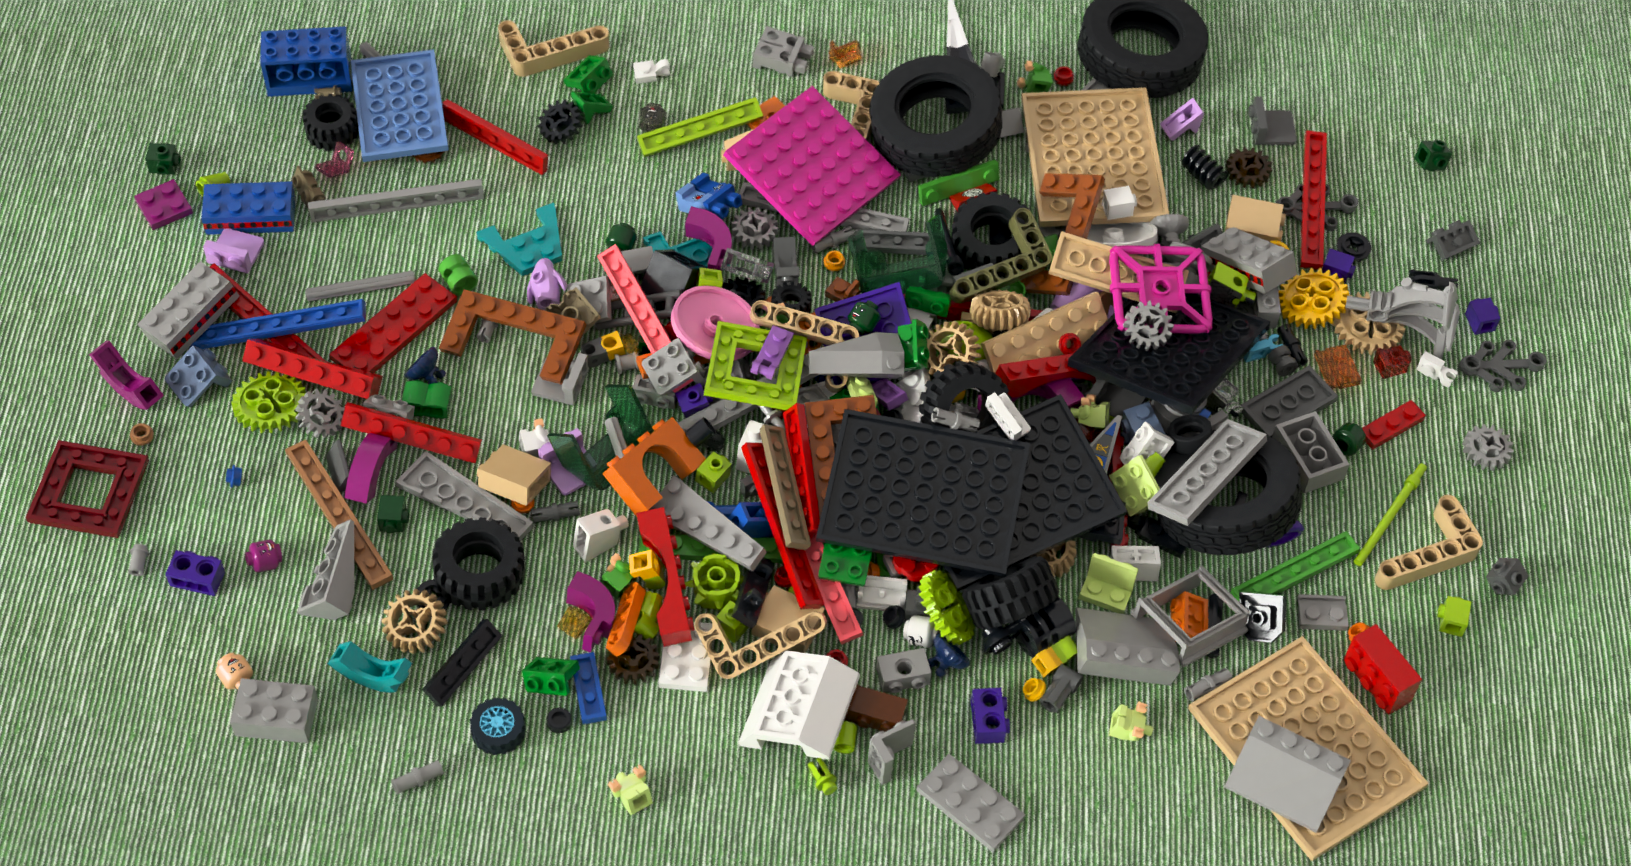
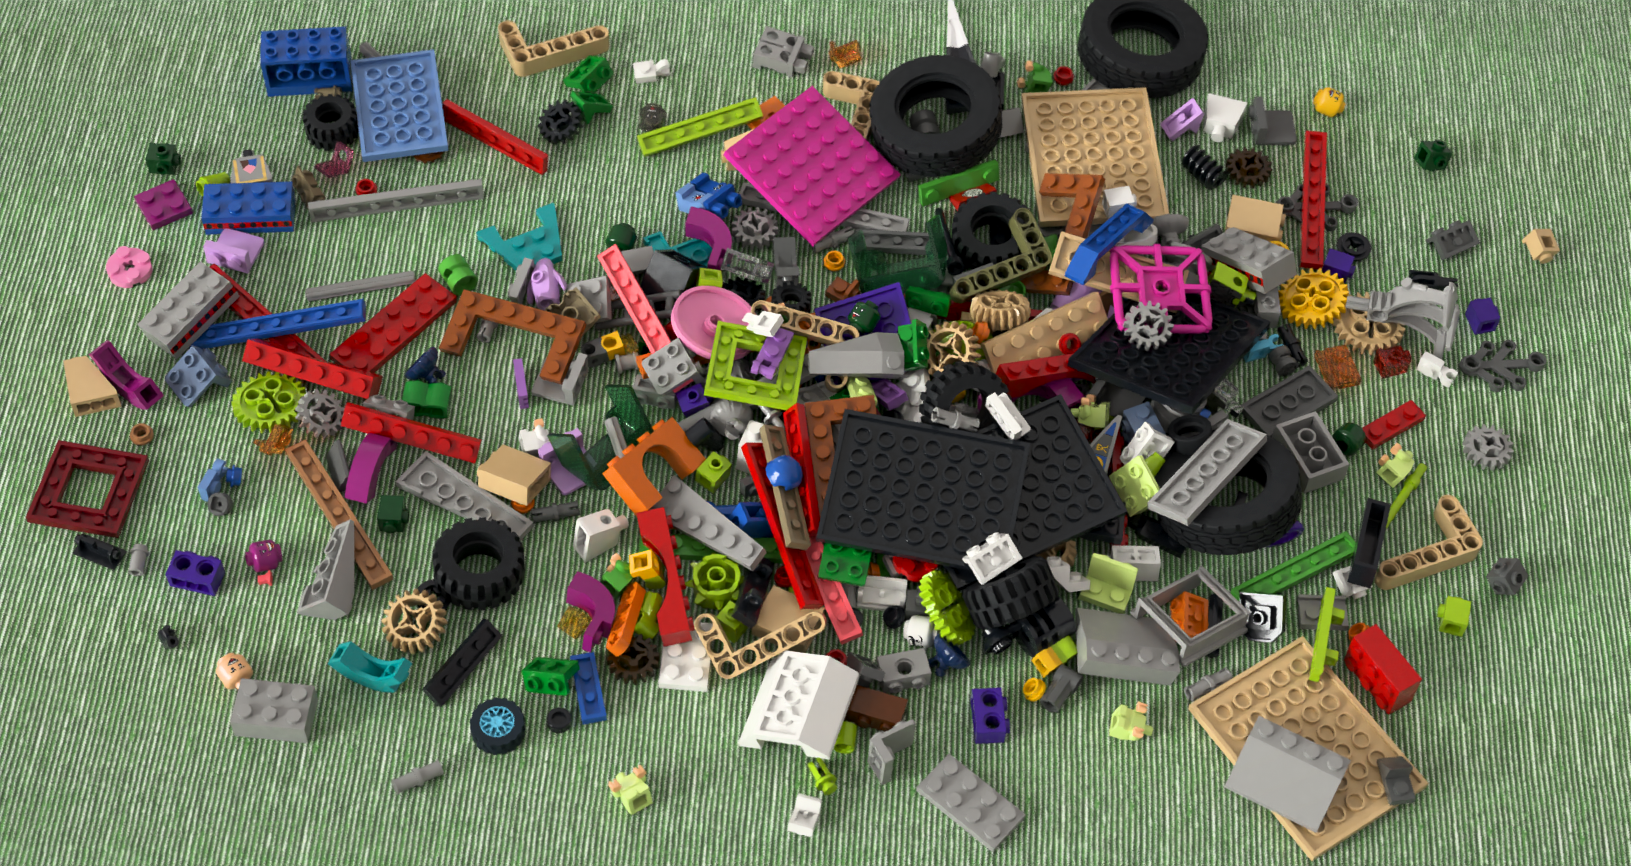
(88, 387): none -> tan slope
(98, 551): none -> black hinge
(129, 256): none -> bright pink plate
(167, 637): none -> black arm
(211, 481): none -> medium blue plate
(220, 504): none -> dark grey tile
(250, 168): none -> torso
(266, 579): none -> coral piece
(277, 441): none -> clear orange bracket
(365, 186): none -> red plate
(521, 383): none -> medium lavender tile
(523, 275): none -> light grey plate
(731, 418): none -> light grey hair
(765, 324): none -> white plate
(784, 472): none -> blue hair
(805, 815): none -> white bracket
(866, 668): none -> dark grey slope
(924, 122): none -> dark grey wheel
(981, 330): none -> orange plate
(992, 557): none -> white bracket
(1067, 580): none -> white slope
(1085, 260): none -> blue slope
(1223, 116): none -> white torso
(1327, 616): none -> lime hinge
(1329, 102): none -> yellow head
(1348, 589): none -> white bracket
(1369, 543): none -> black brick
(1396, 469): none -> yellowish green piece
(1396, 780): none -> dark grey slope
(1541, 245): none -> tan brick

